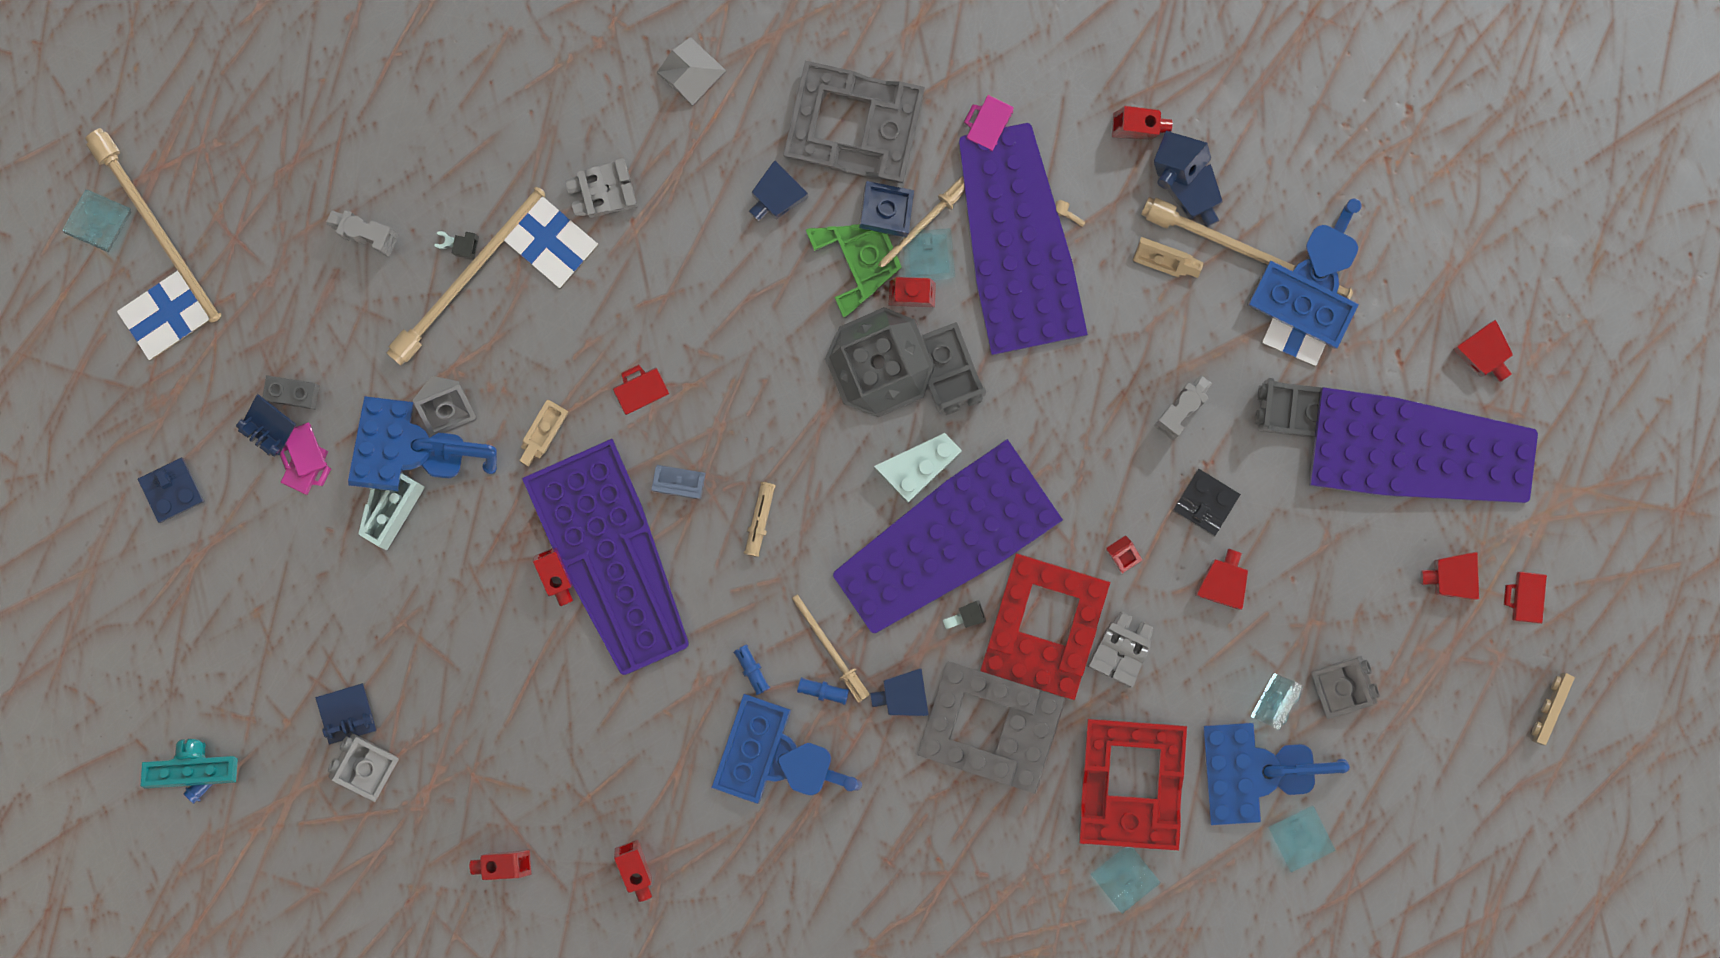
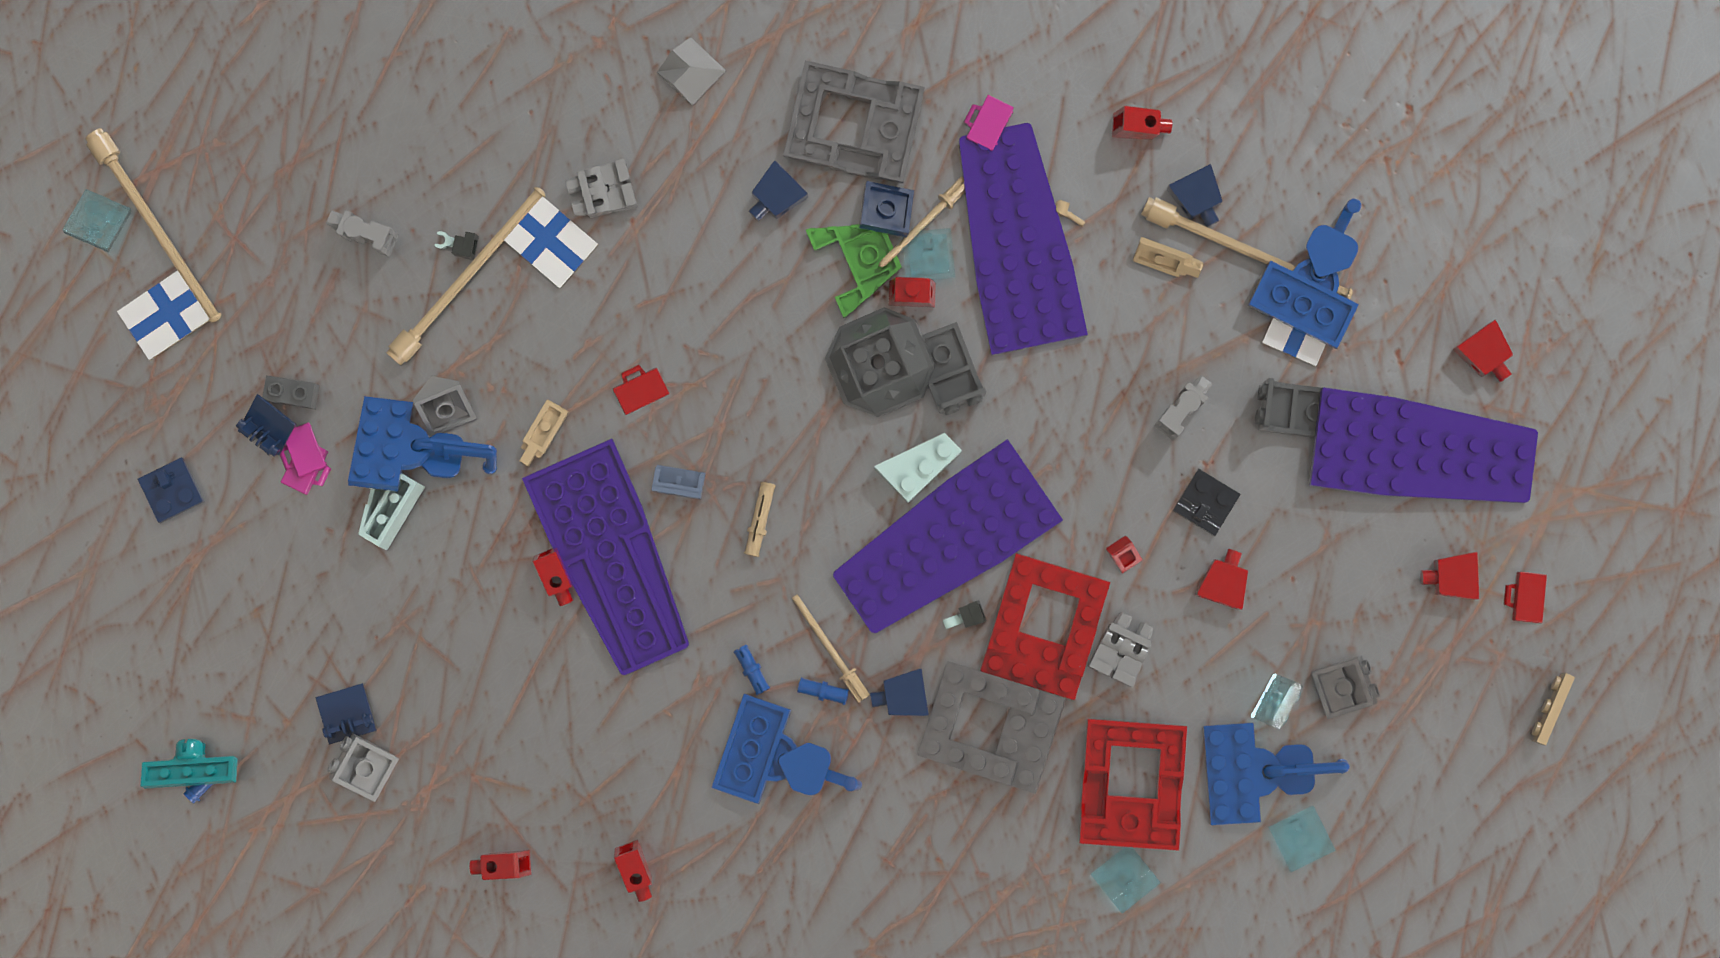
(1180, 159): dark blue torso -> none

